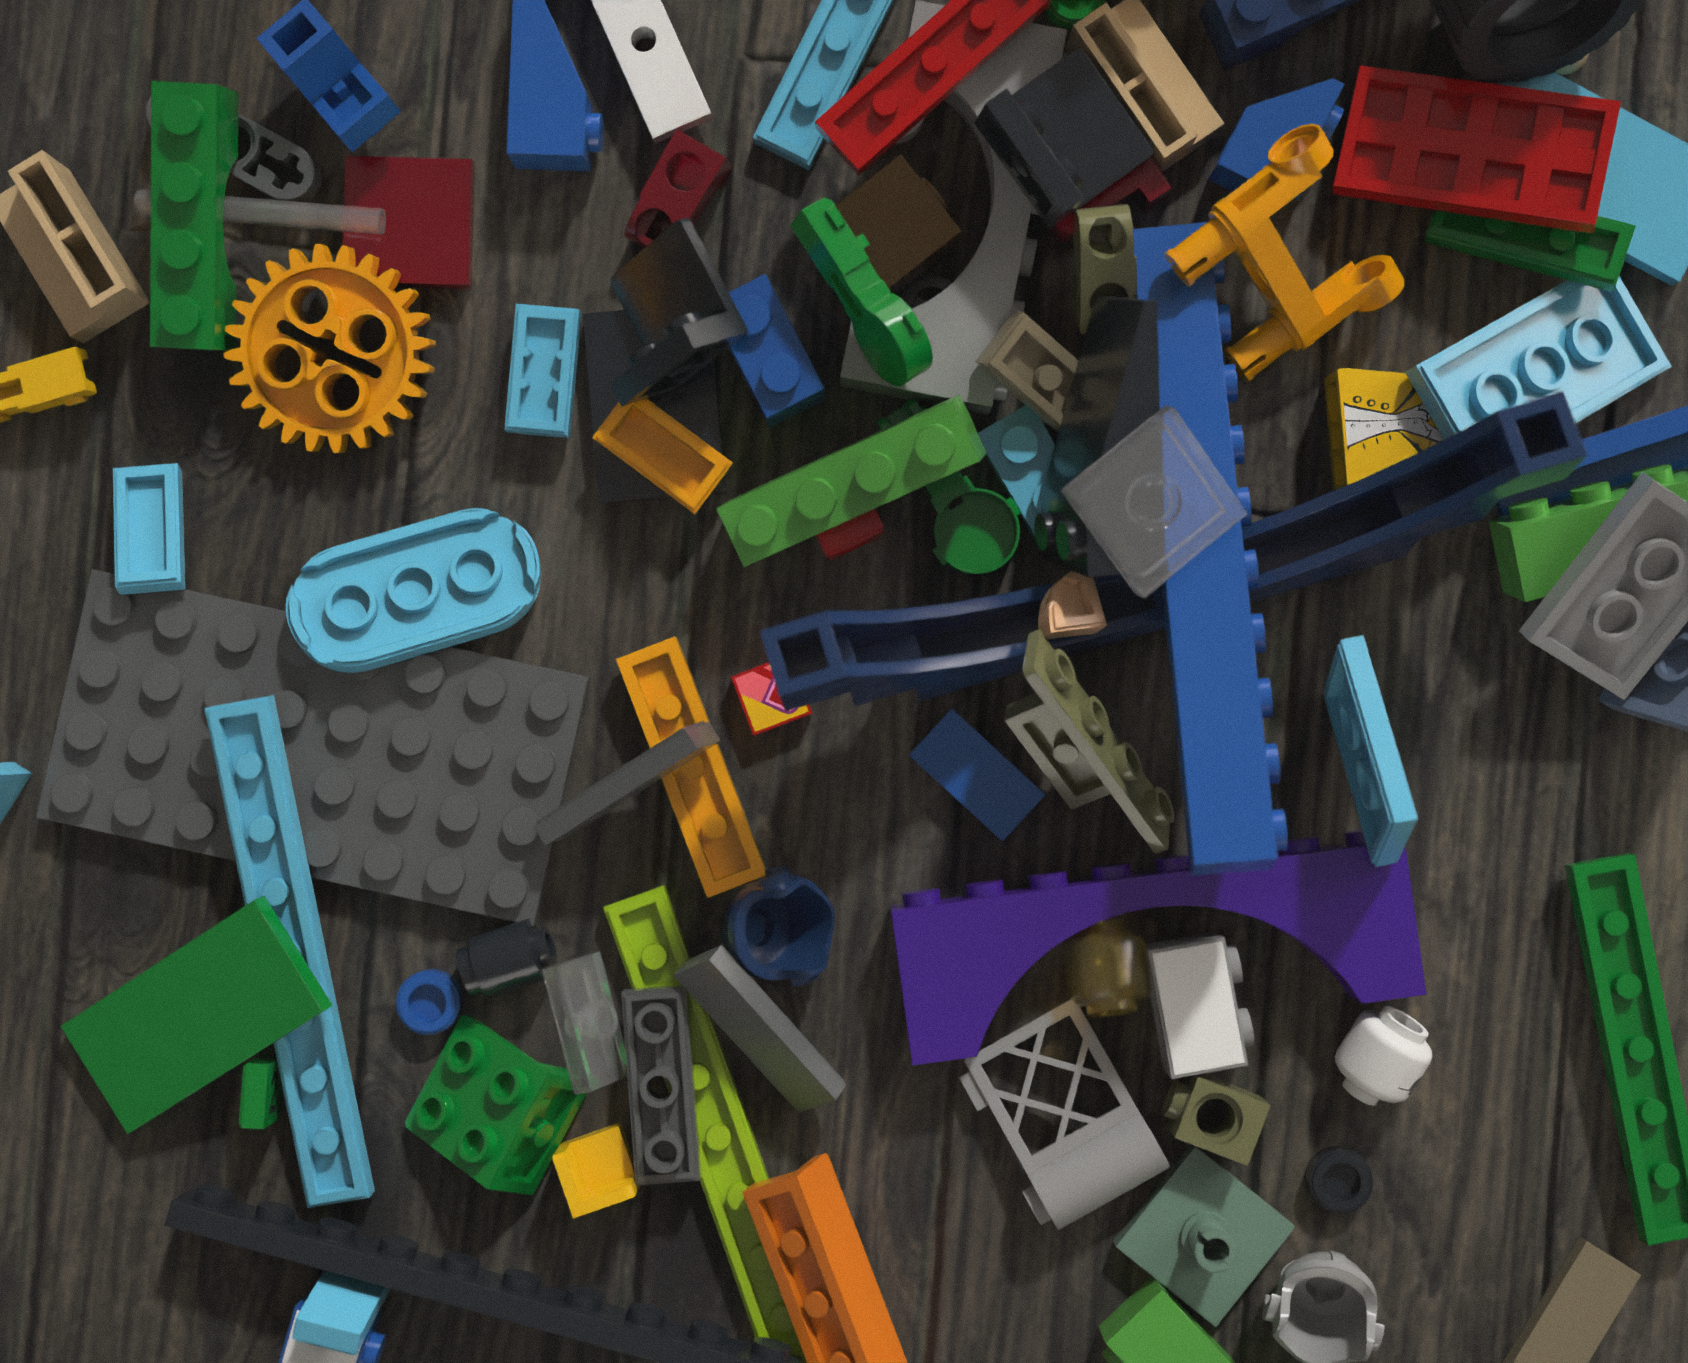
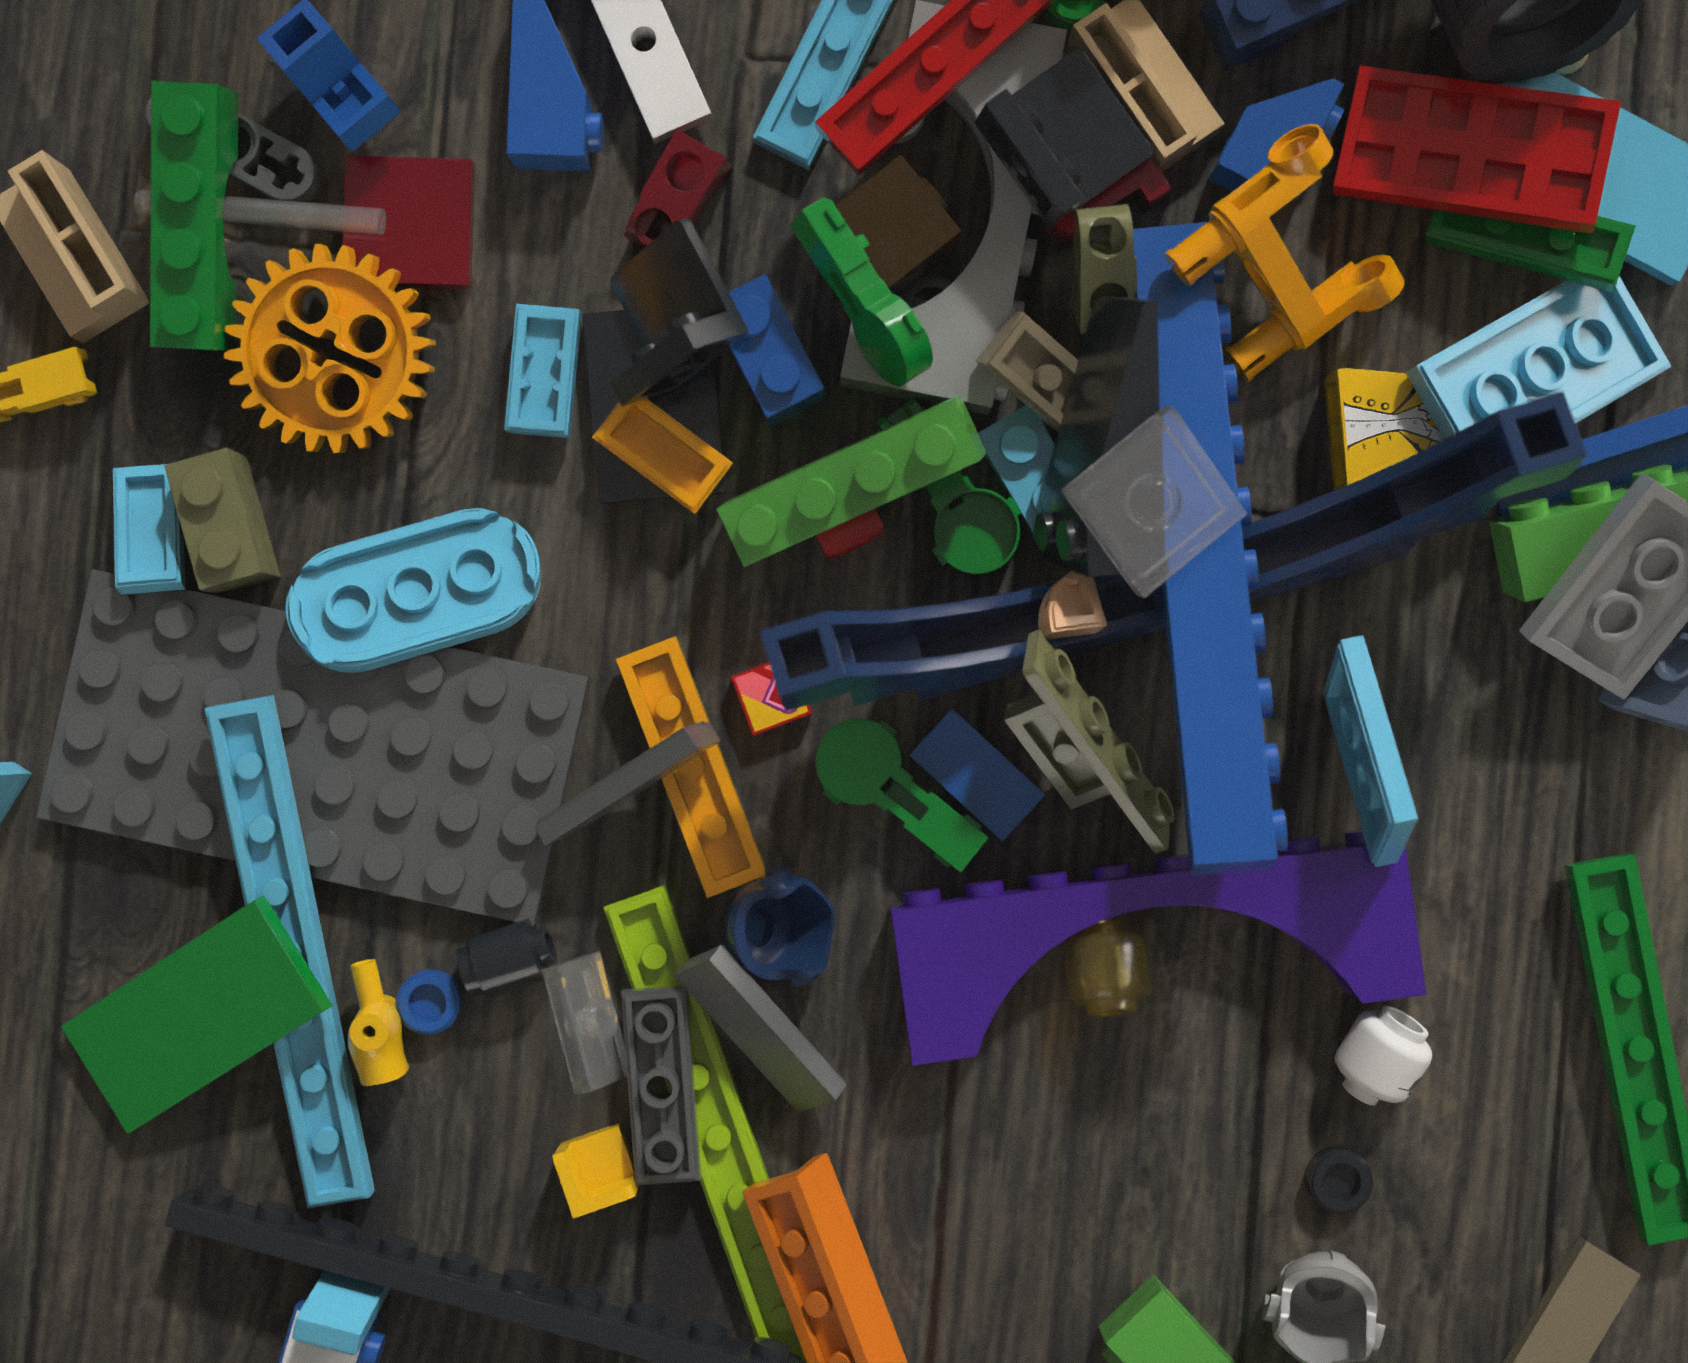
(222, 521): none -> olive brick
(260, 1092): green tile -> none
(376, 1029): none -> yellow piece
(494, 1109): green bracket -> none
(859, 759): none -> green piece
(1091, 1162): light grey piece -> none
(1197, 1005): white brick -> none
(1203, 1234): sand green tile -> none
(1238, 1131): olive brick -> none

